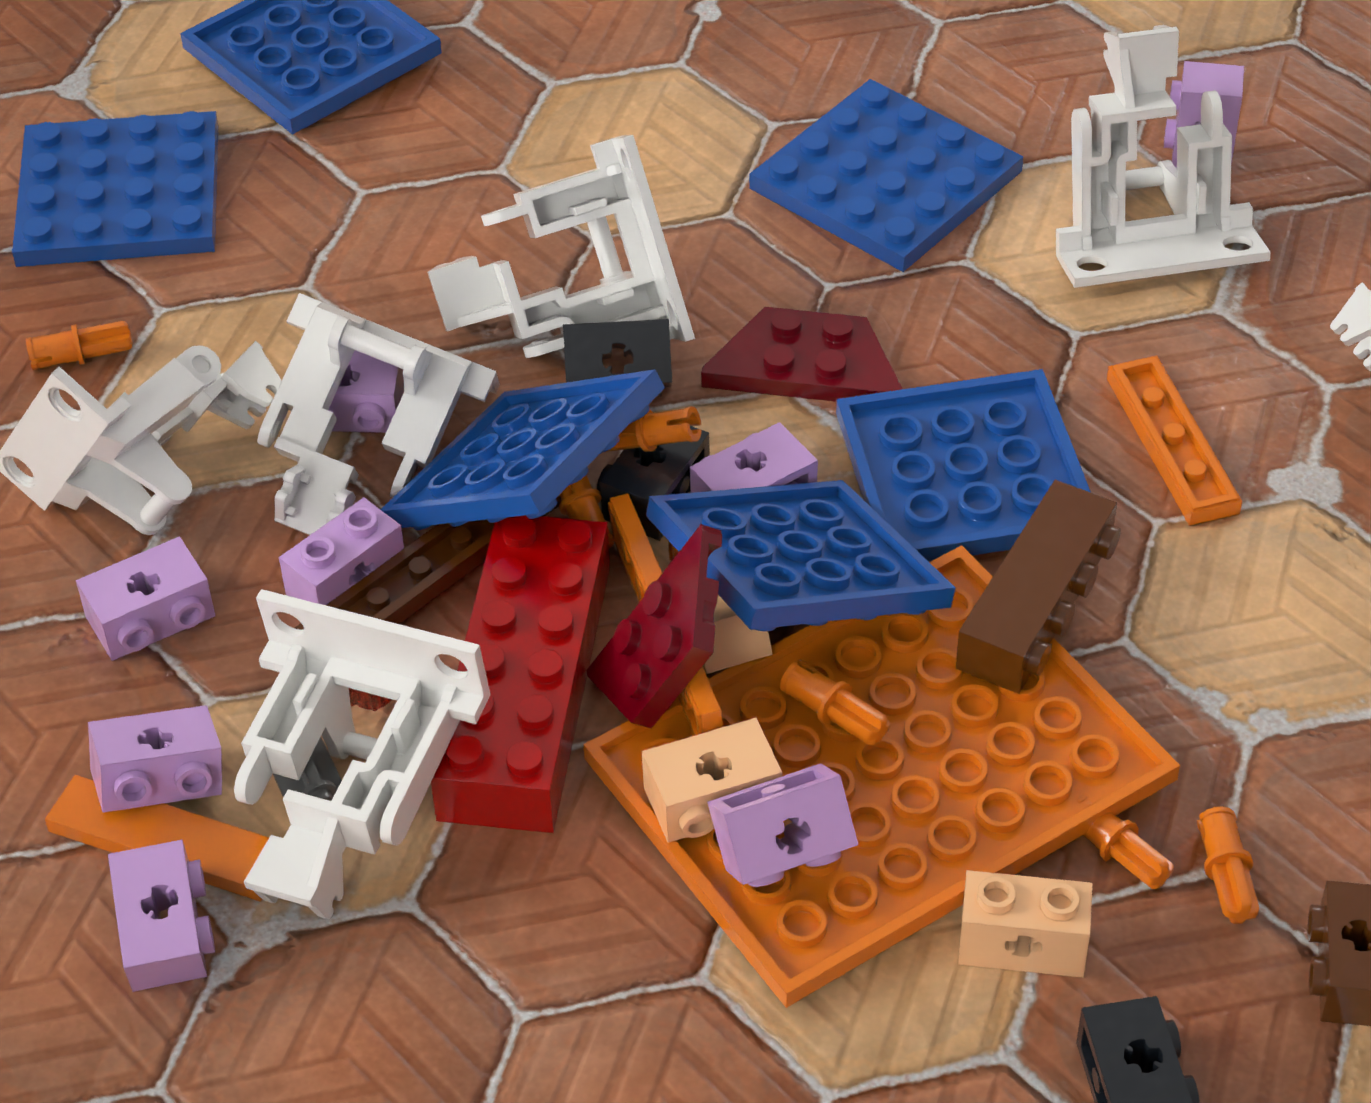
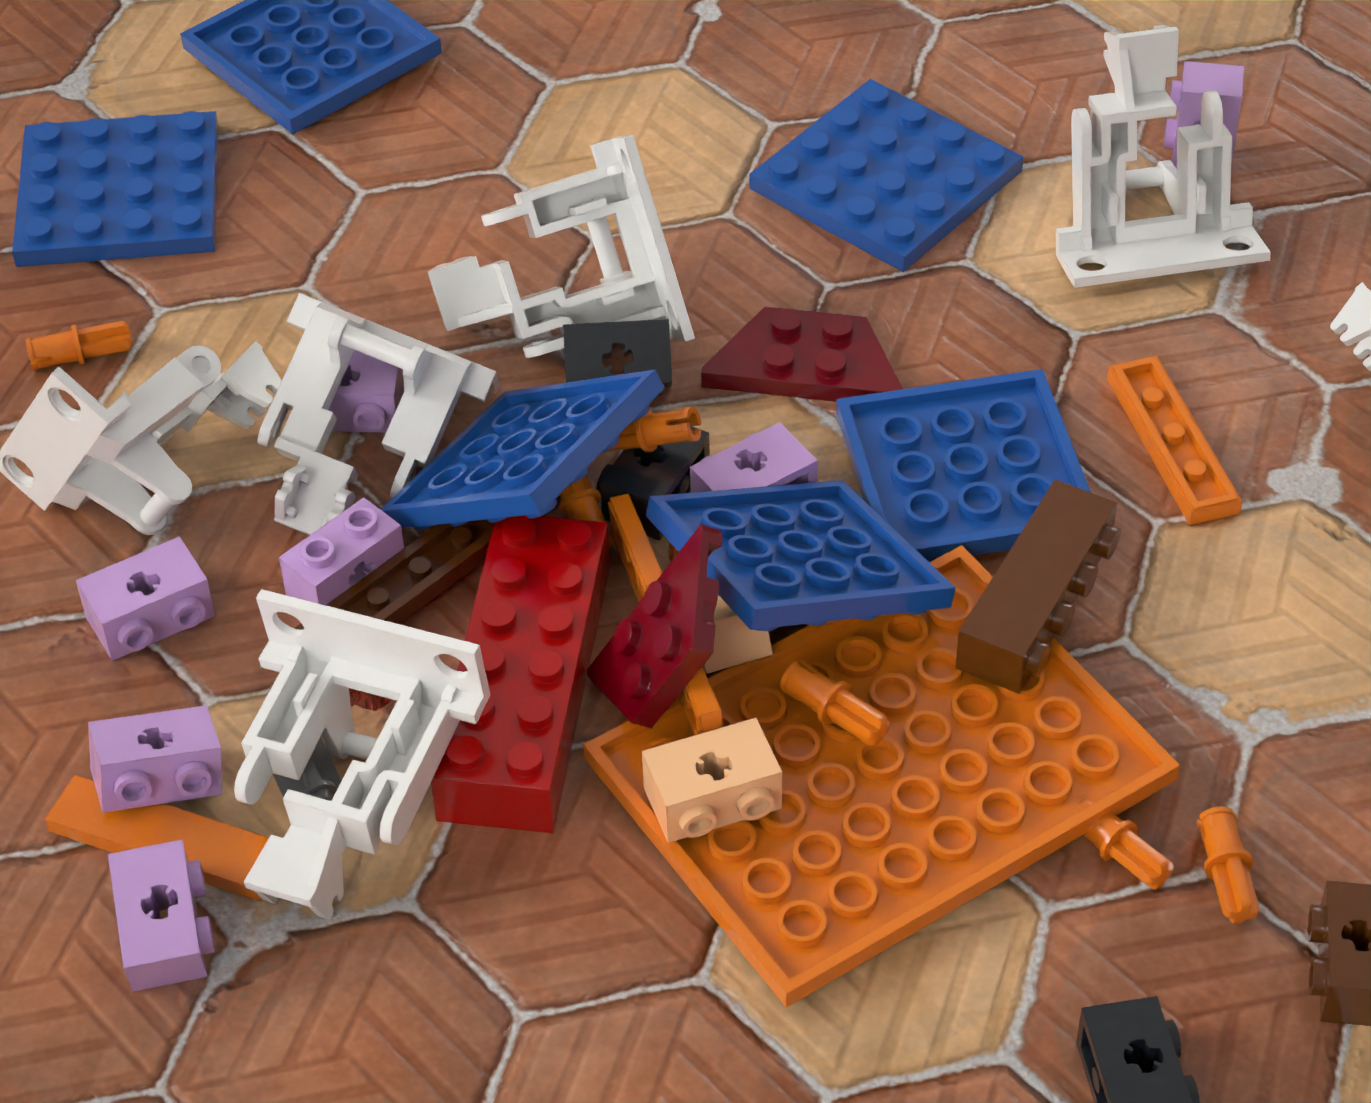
(753, 817): lavender brick -> none
(1025, 923): light nougat brick -> none

